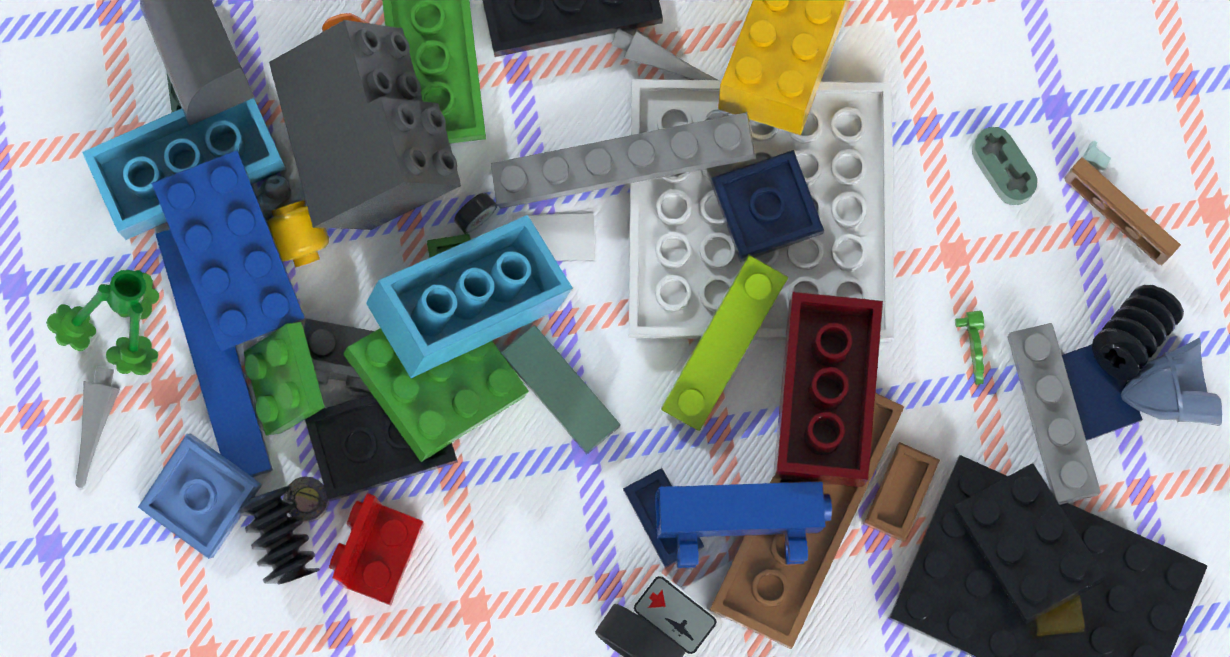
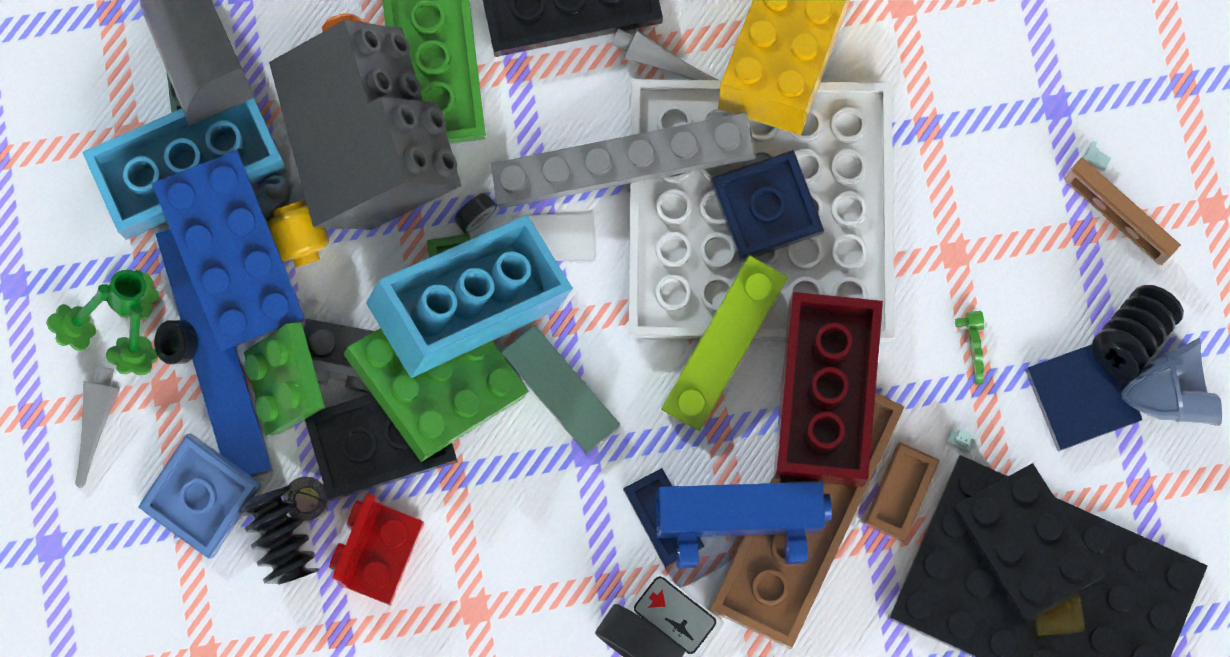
(175, 342): none -> black tile
(961, 440): none -> light aqua piece
(1012, 160): sand green beam -> none
(1053, 413): light grey plate -> none

